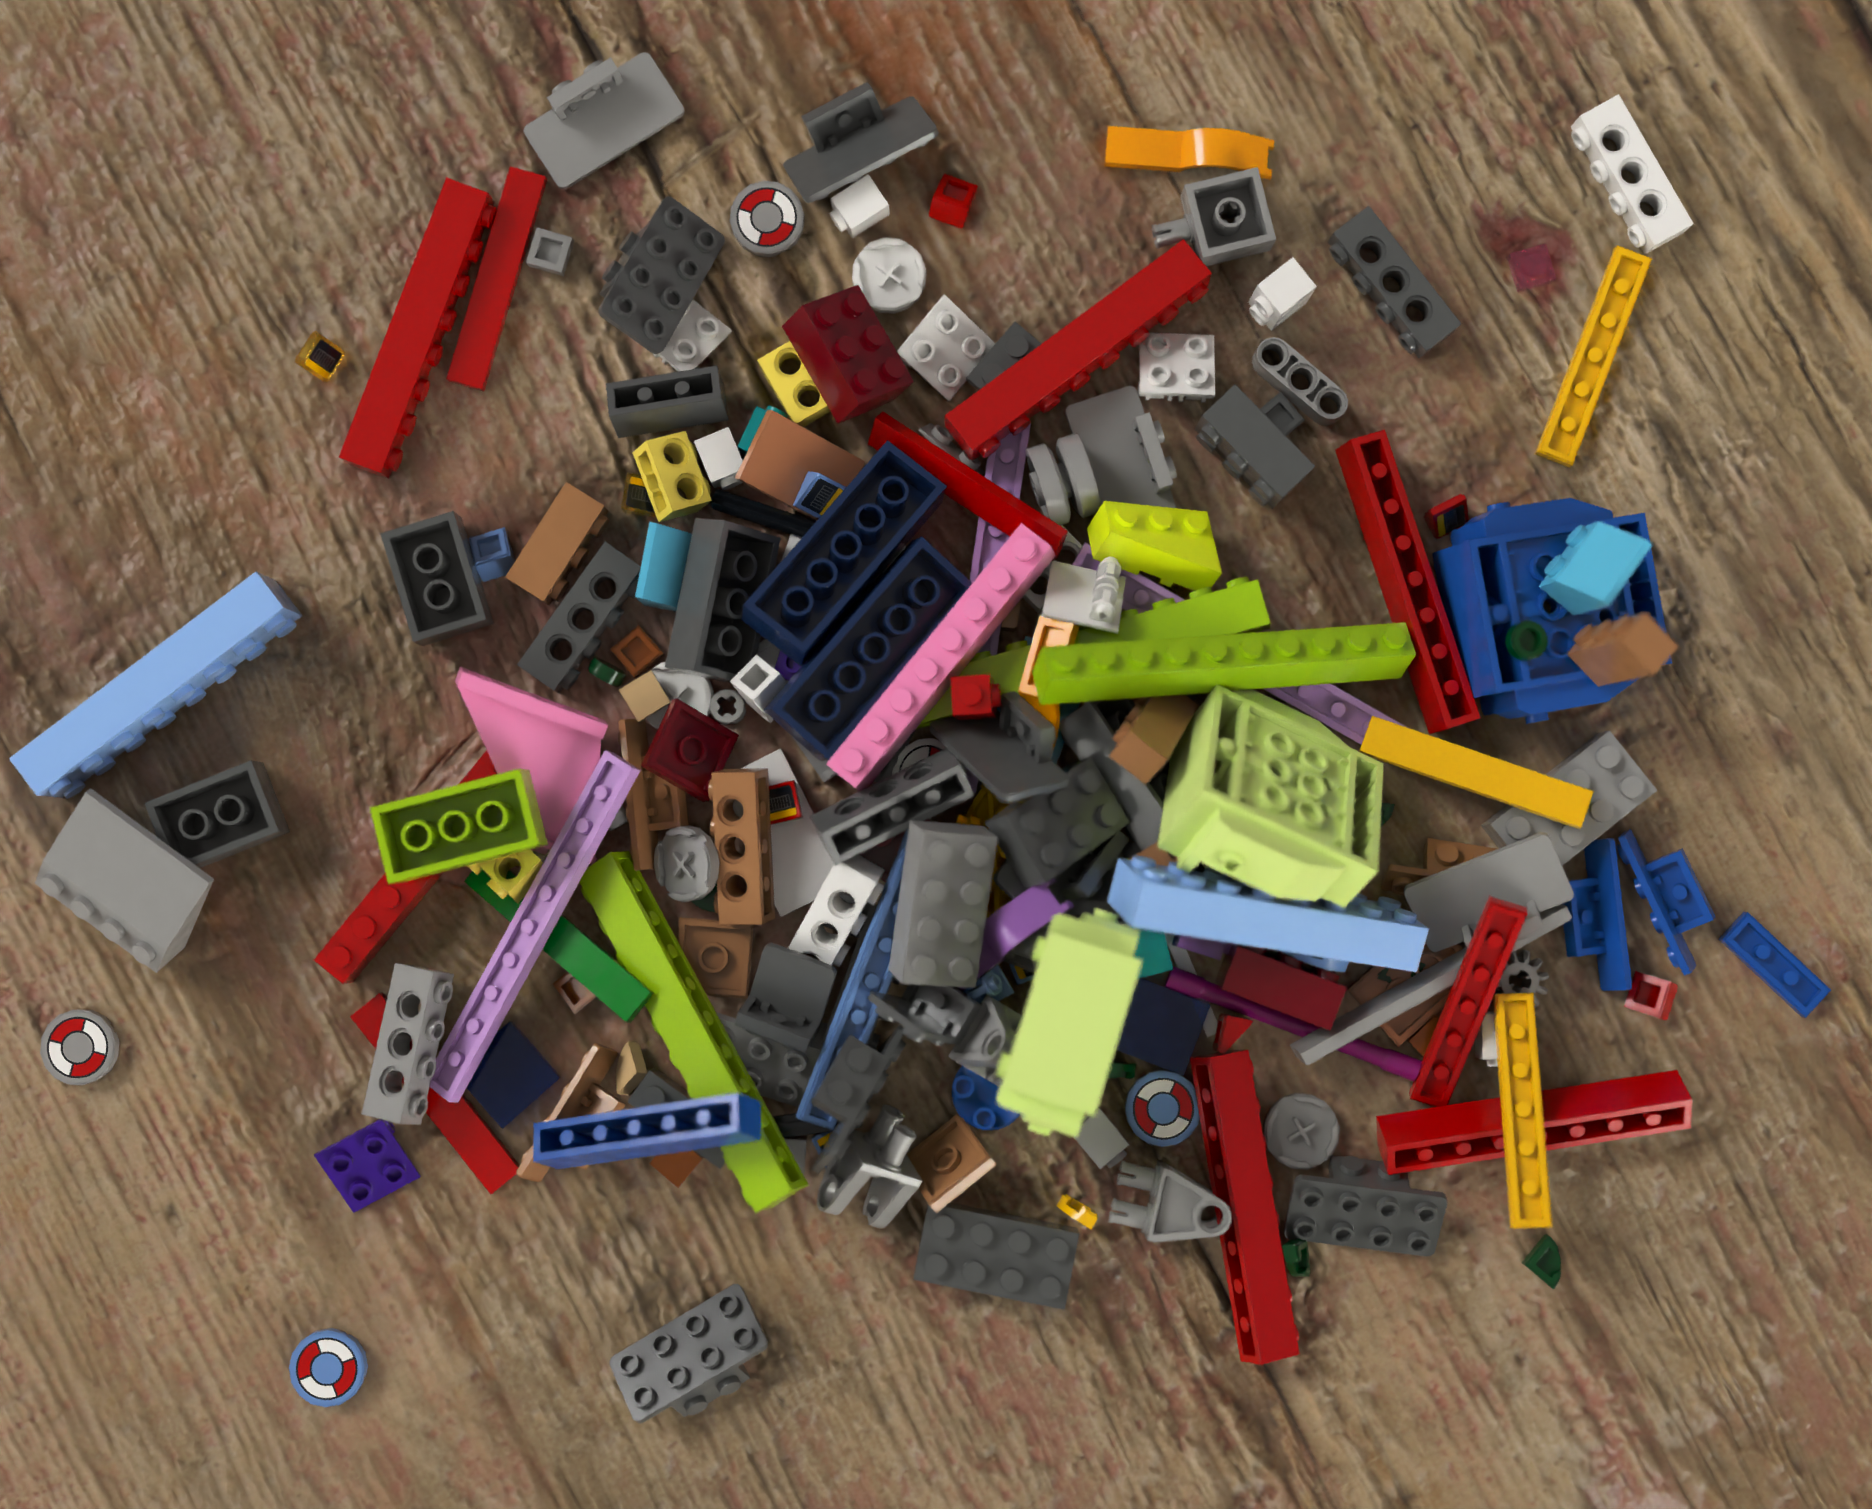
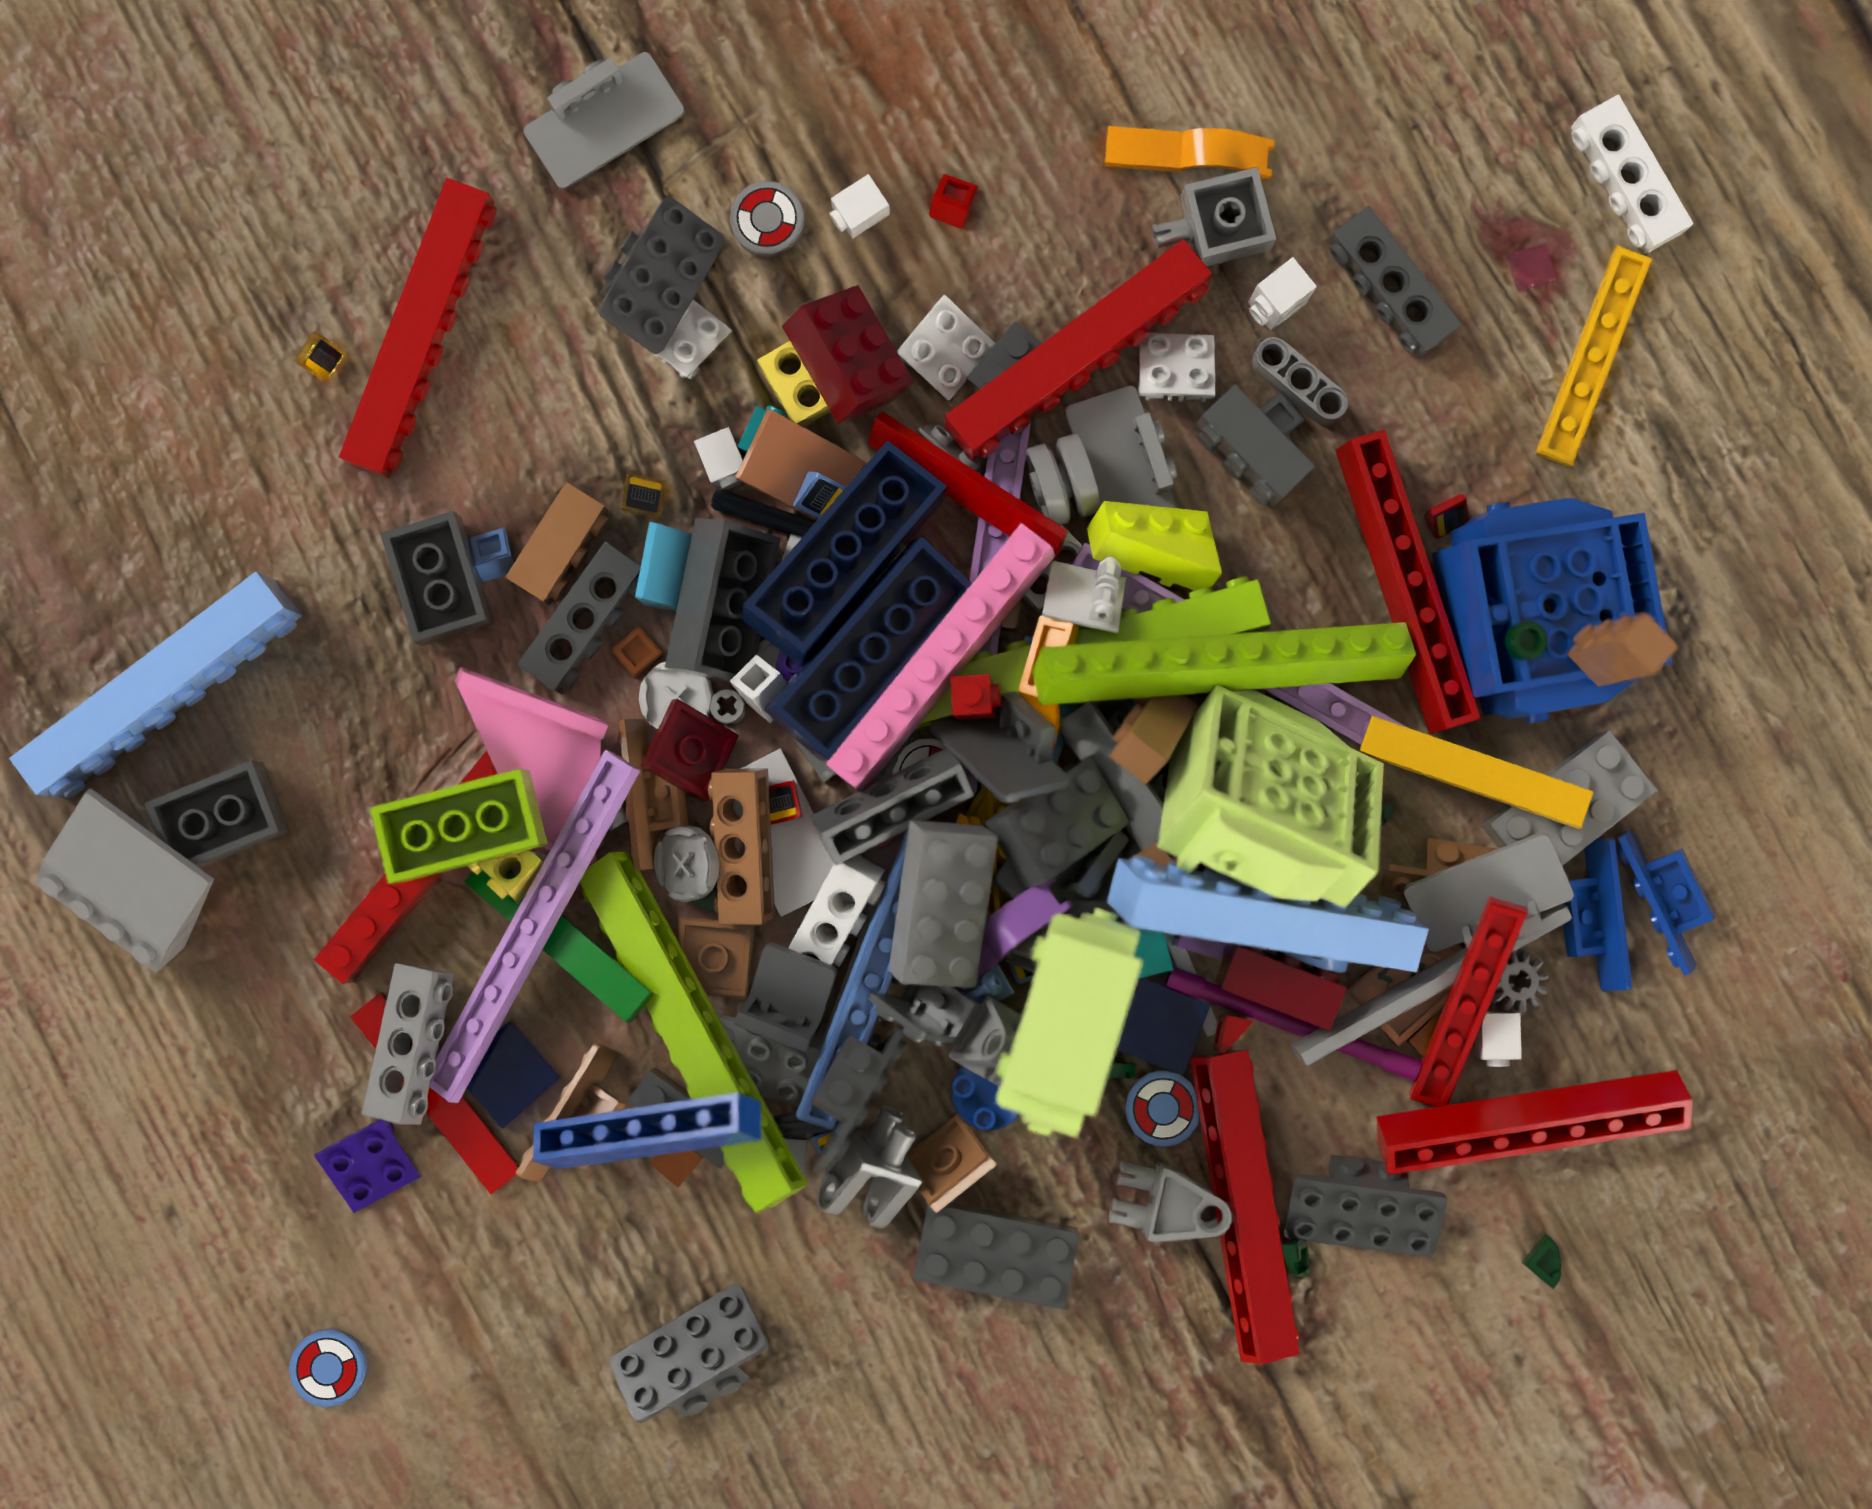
(79, 1047): tile -> none
(497, 278): red tile -> none
(550, 251): light grey tile -> none
(573, 992): dark orange tile -> none
(606, 672): dark green tile -> none
(630, 1068): tan tile -> none
(645, 696): tan tile -> none
(663, 477): light yellow brick -> none
(667, 401): dark grey brick -> none
(854, 139): dark grey bracket -> none
(890, 274): white tile -> none
(1077, 1211): yellow tile -> none
(1101, 1140): light grey brick -> none
(1301, 1131): light grey tile -> none
(1522, 1111): yellow tile -> none
(1593, 567): medium azure slope -> none
(1651, 996): red slope -> none
(1774, 964): blue tile -> none

